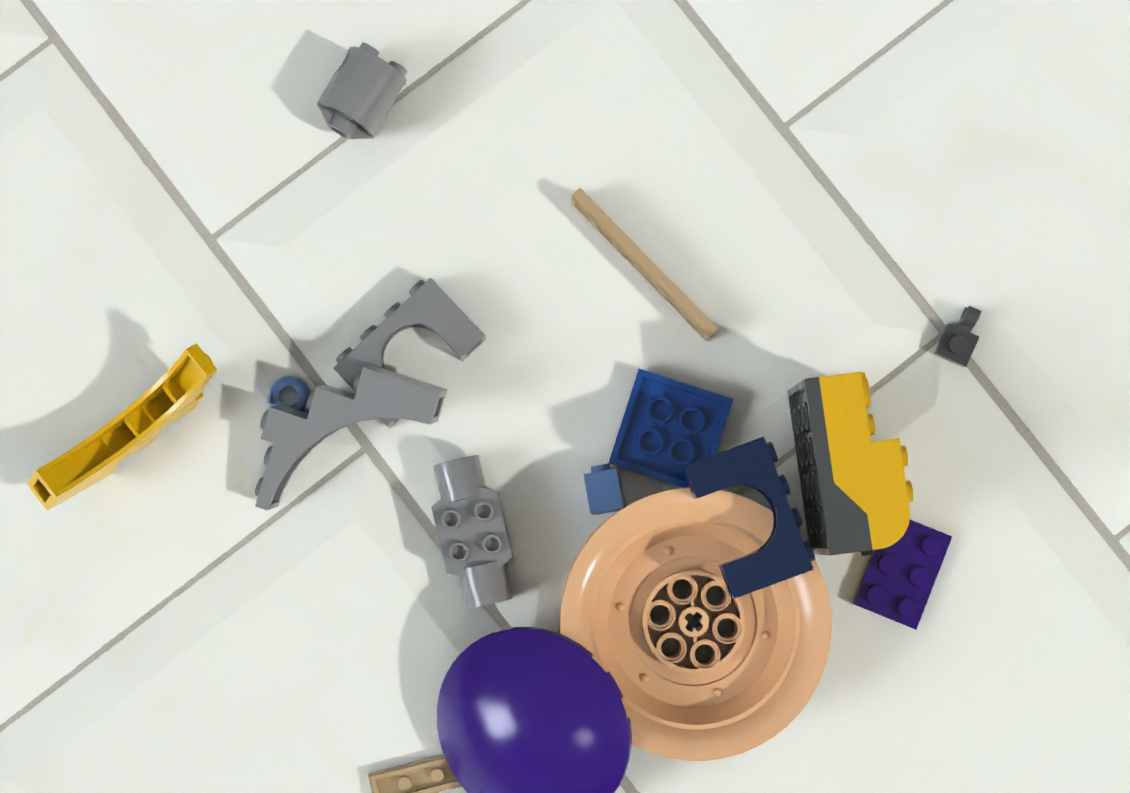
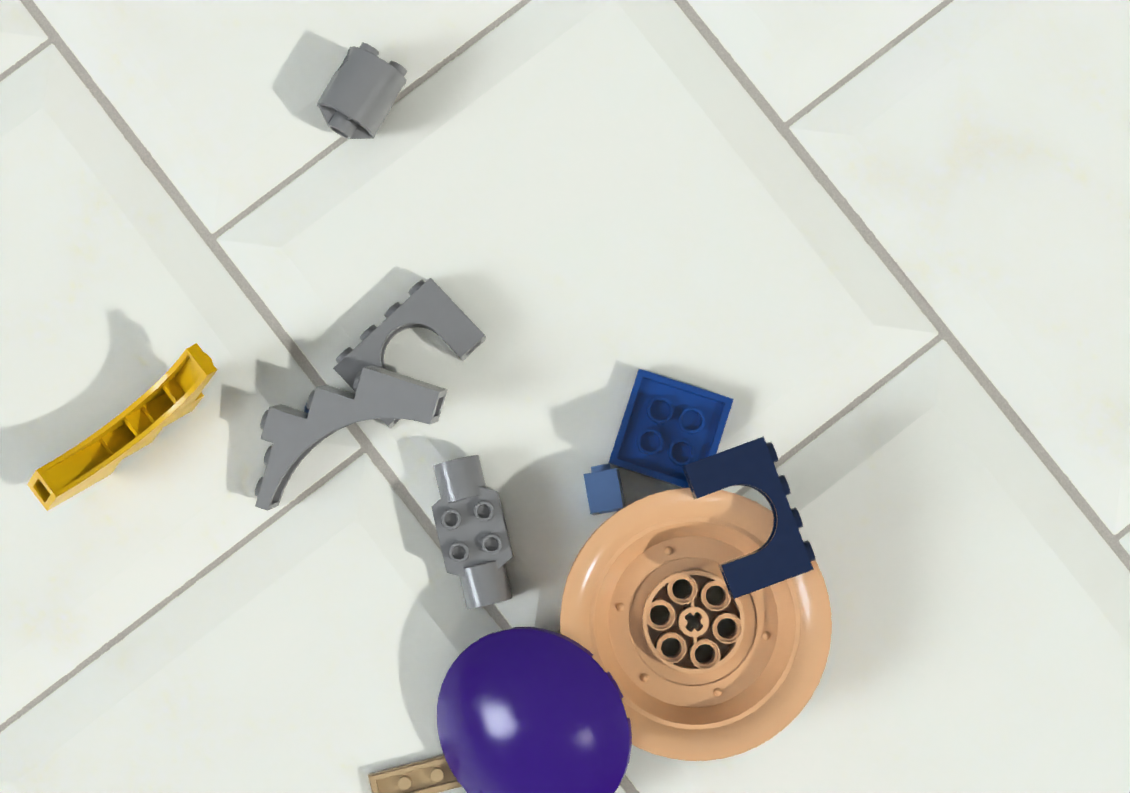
(289, 381): medium blue piece -> none
(643, 265): tan tile -> none
(849, 485): piece -> none
(903, 575): dark purple plate -> none
(957, 341): dark grey plate -> none

